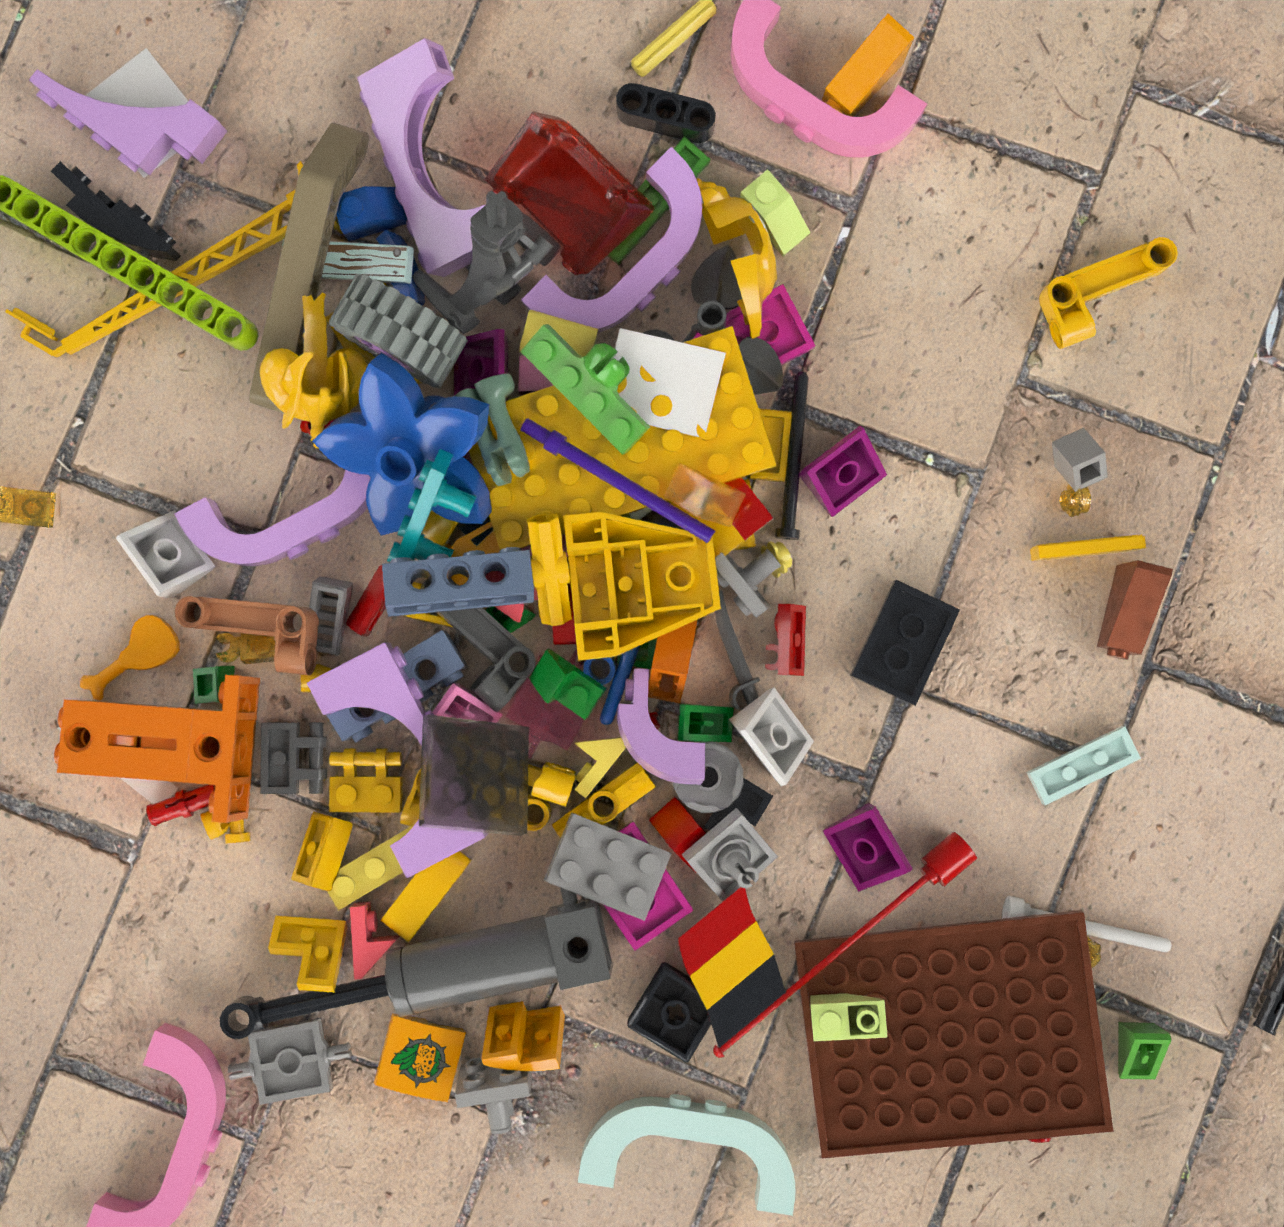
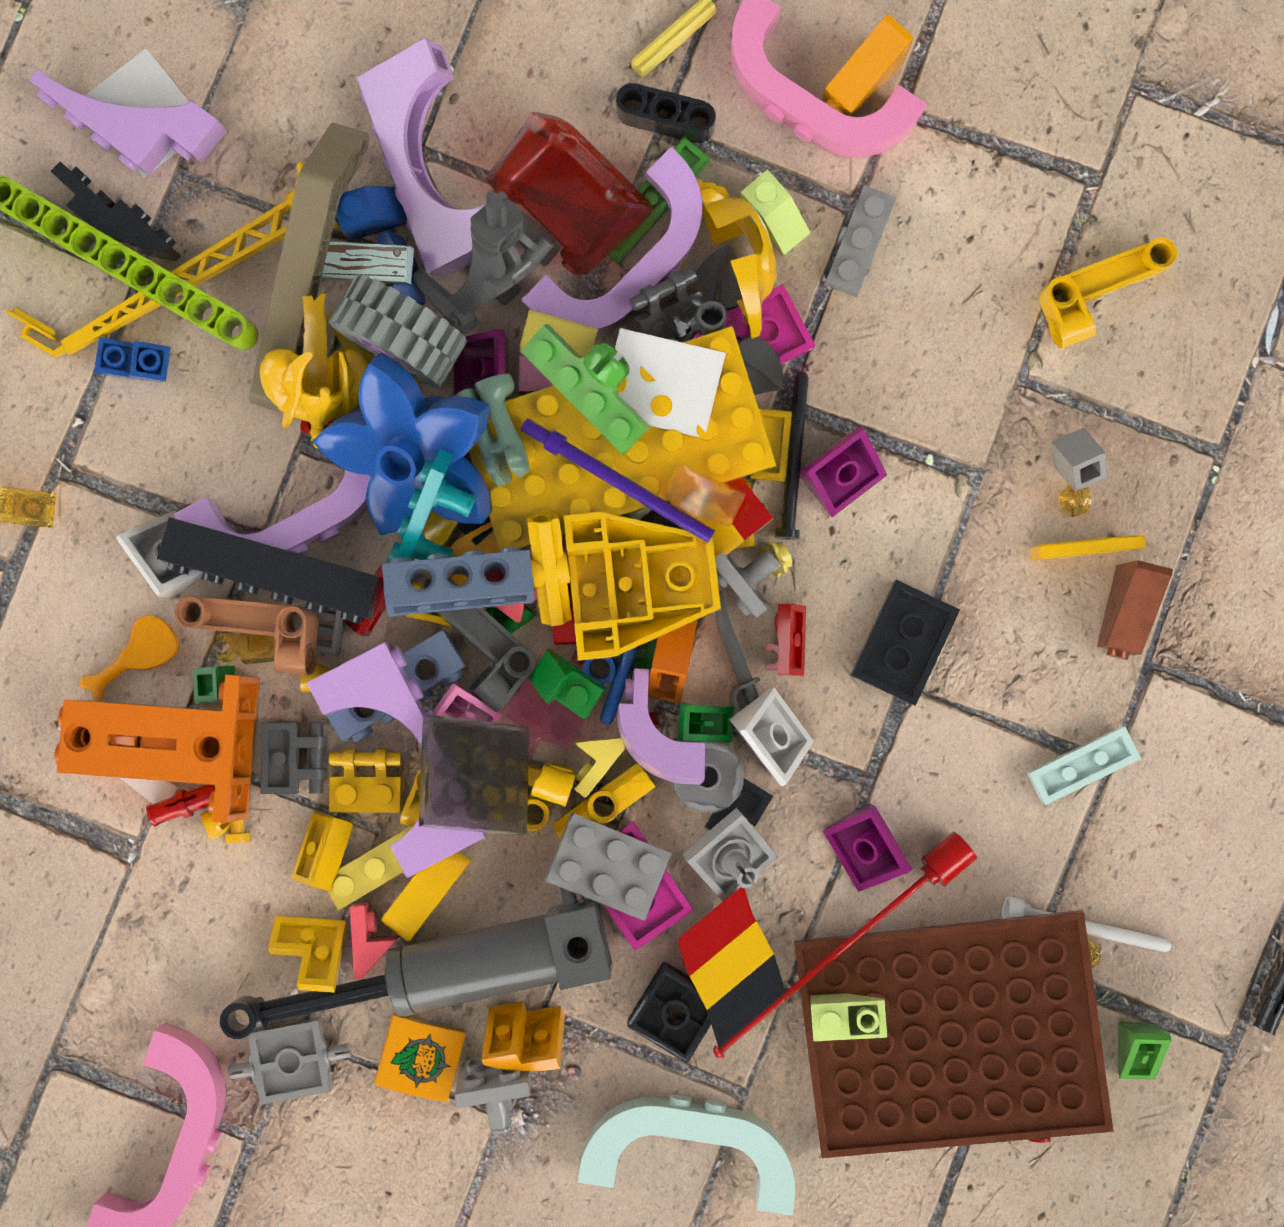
(132, 360): none -> blue slope
(270, 568): none -> black brick
(674, 316): none -> dark grey plate
(677, 827): red slope -> none
(860, 241): none -> light grey plate

